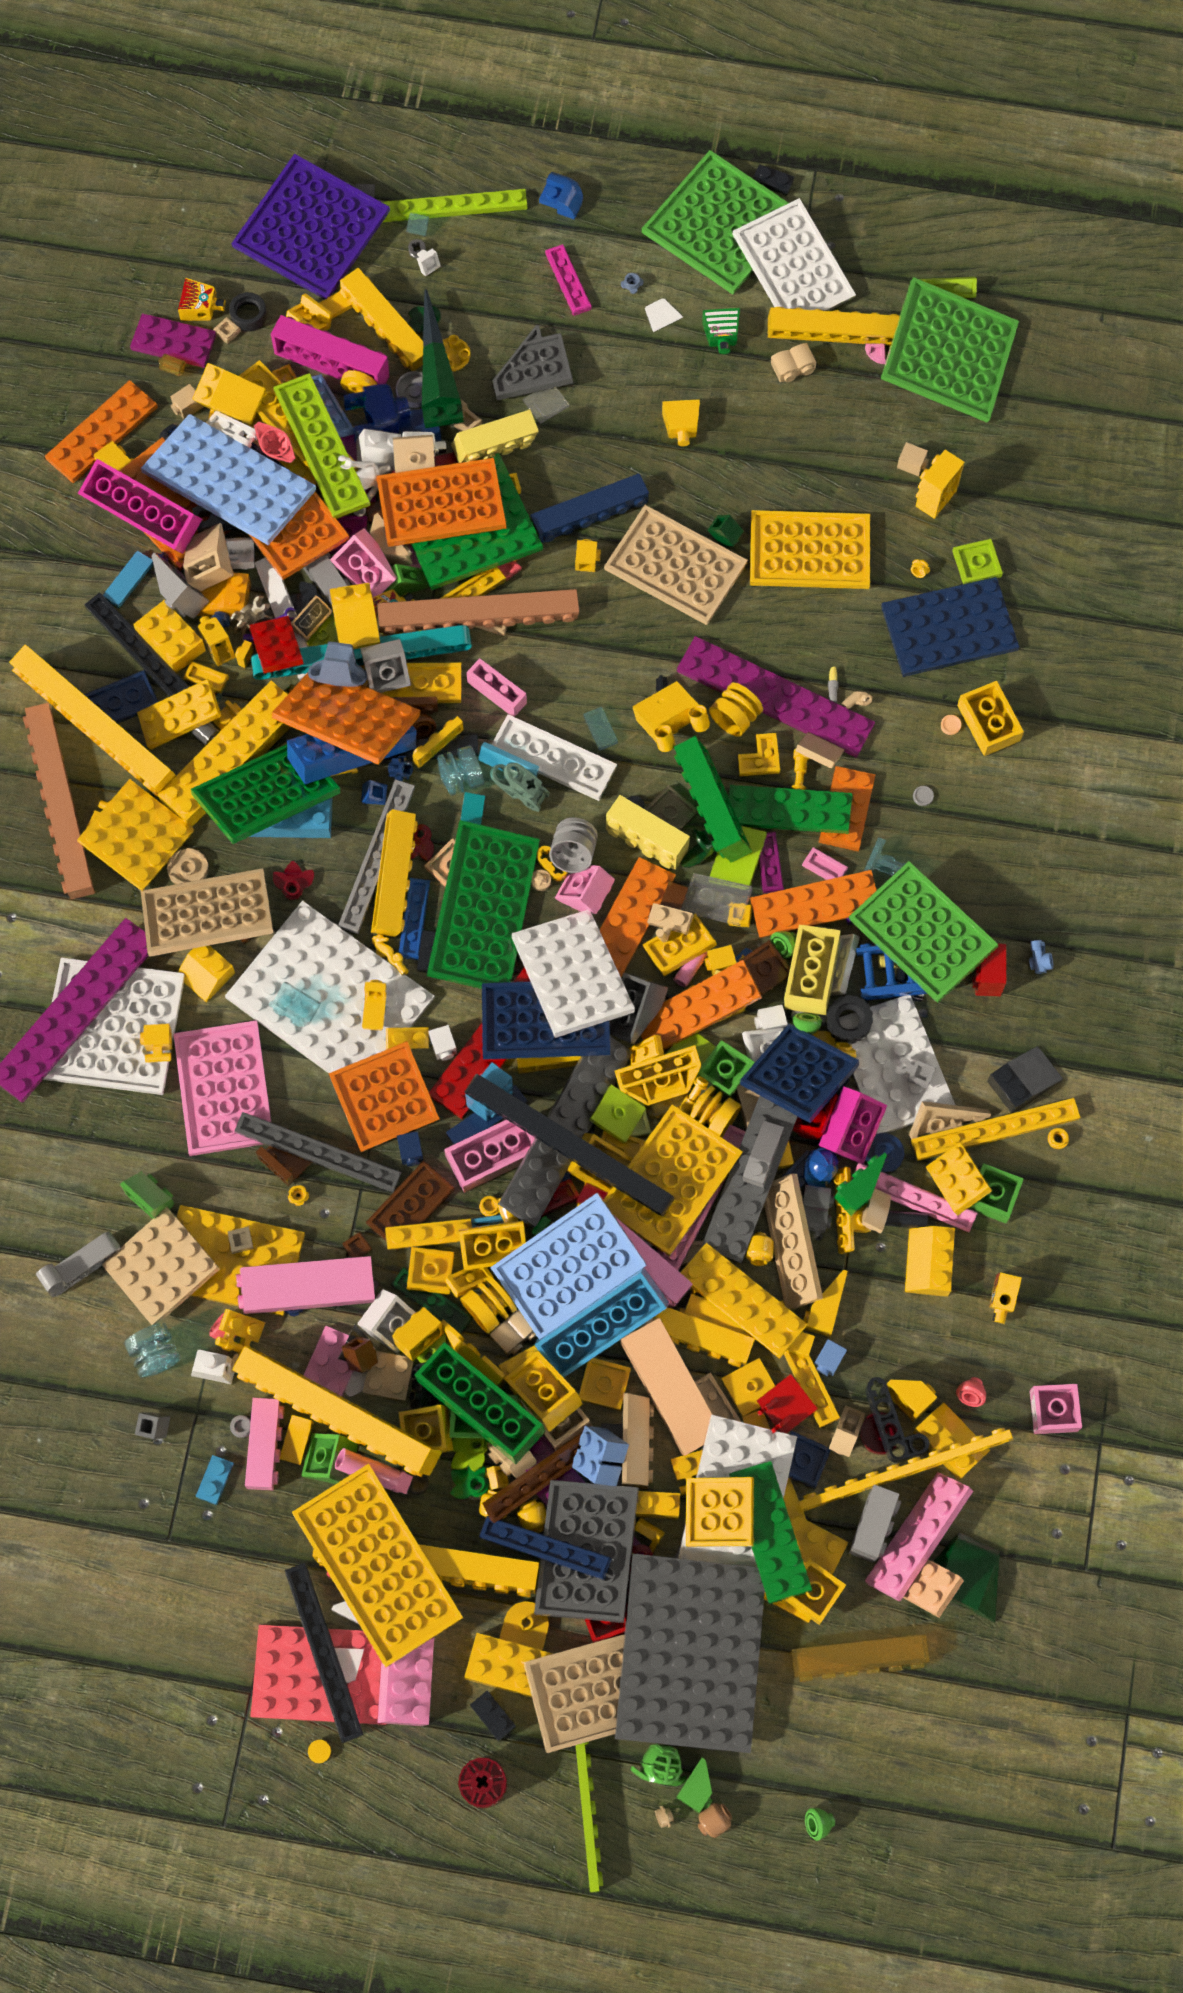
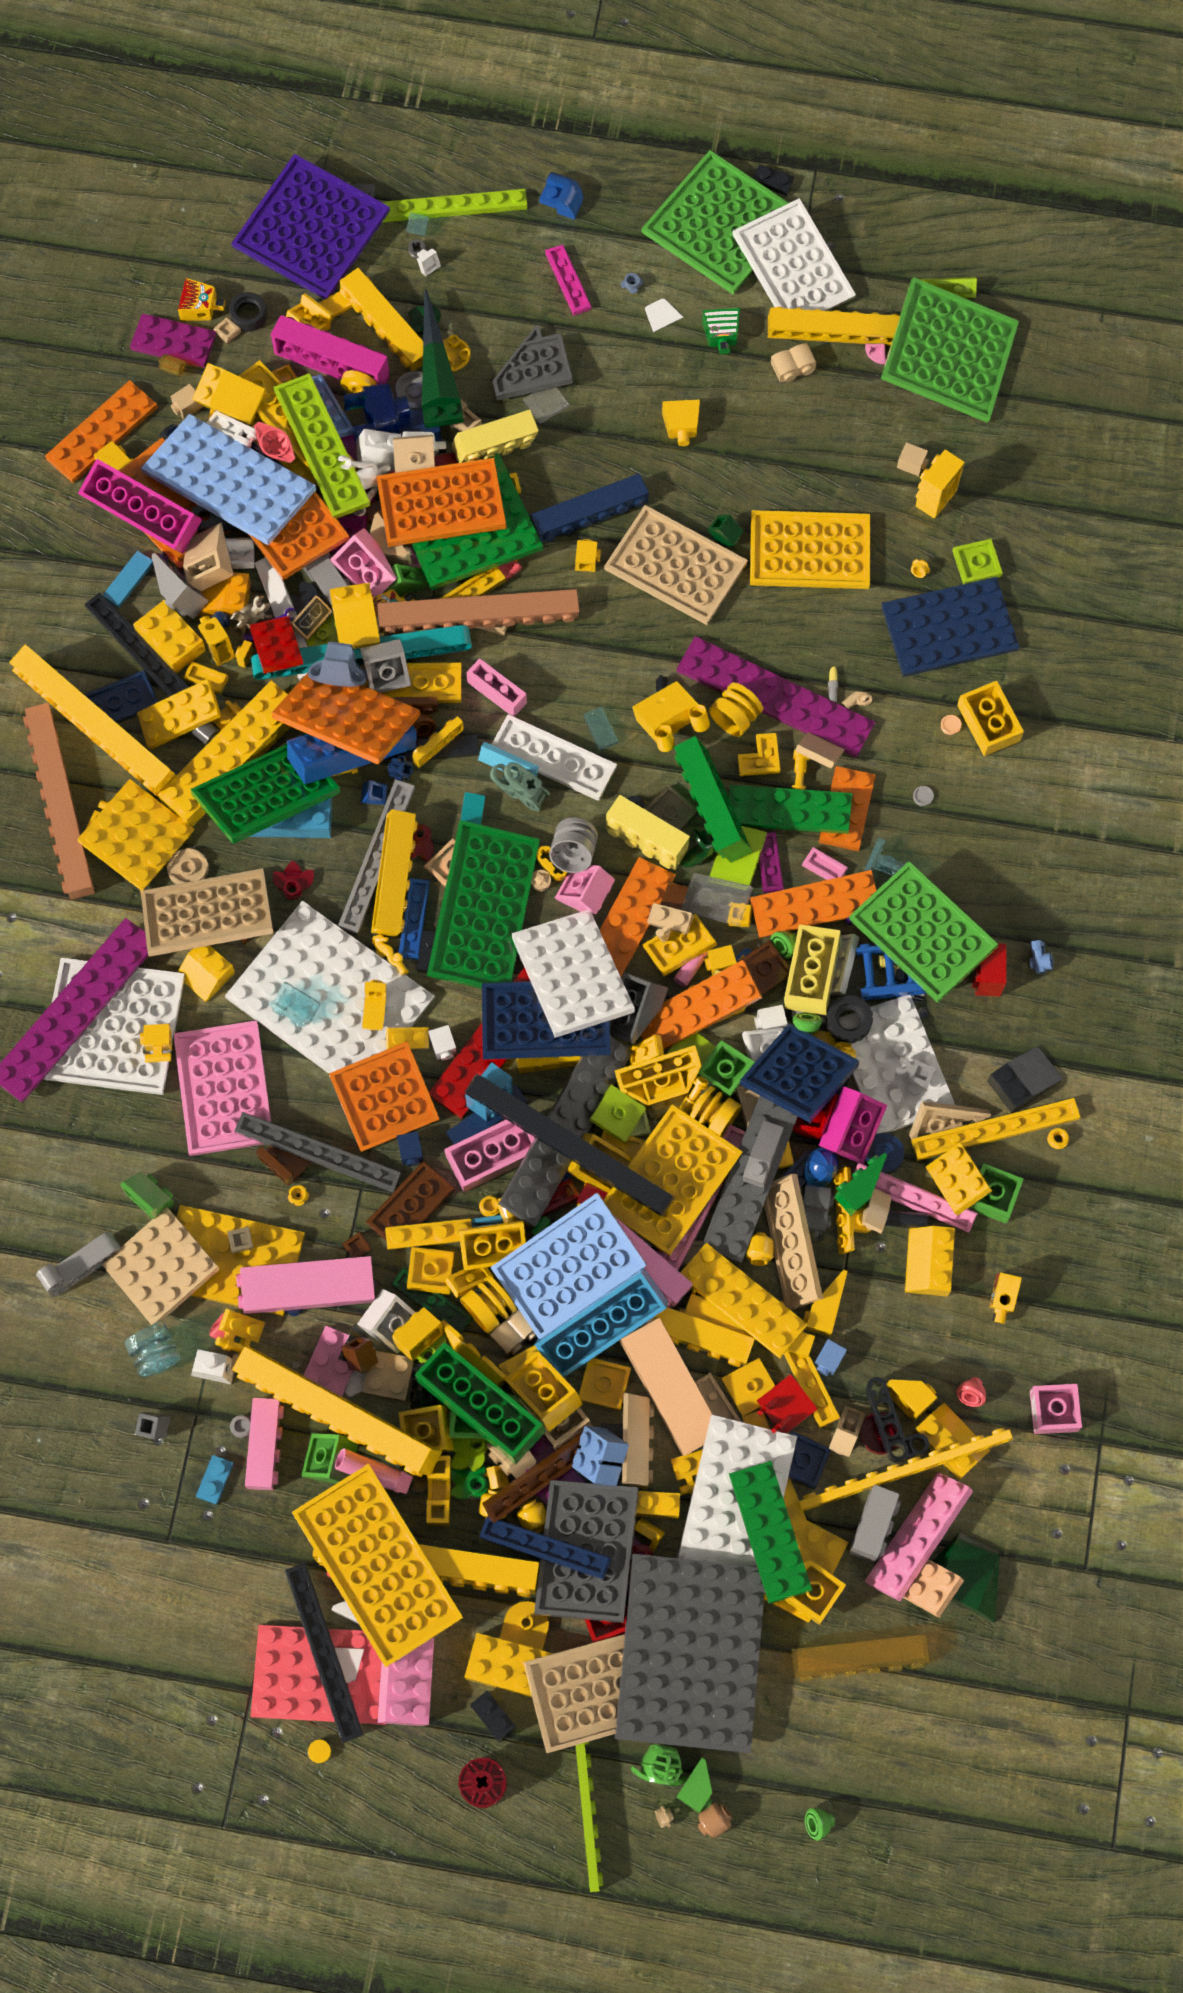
(296, 1439): yellow slope -> none
(439, 1493): none -> yellow arch
(460, 770): clear light blue wheel -> none
(719, 1512): yellow plate -> none

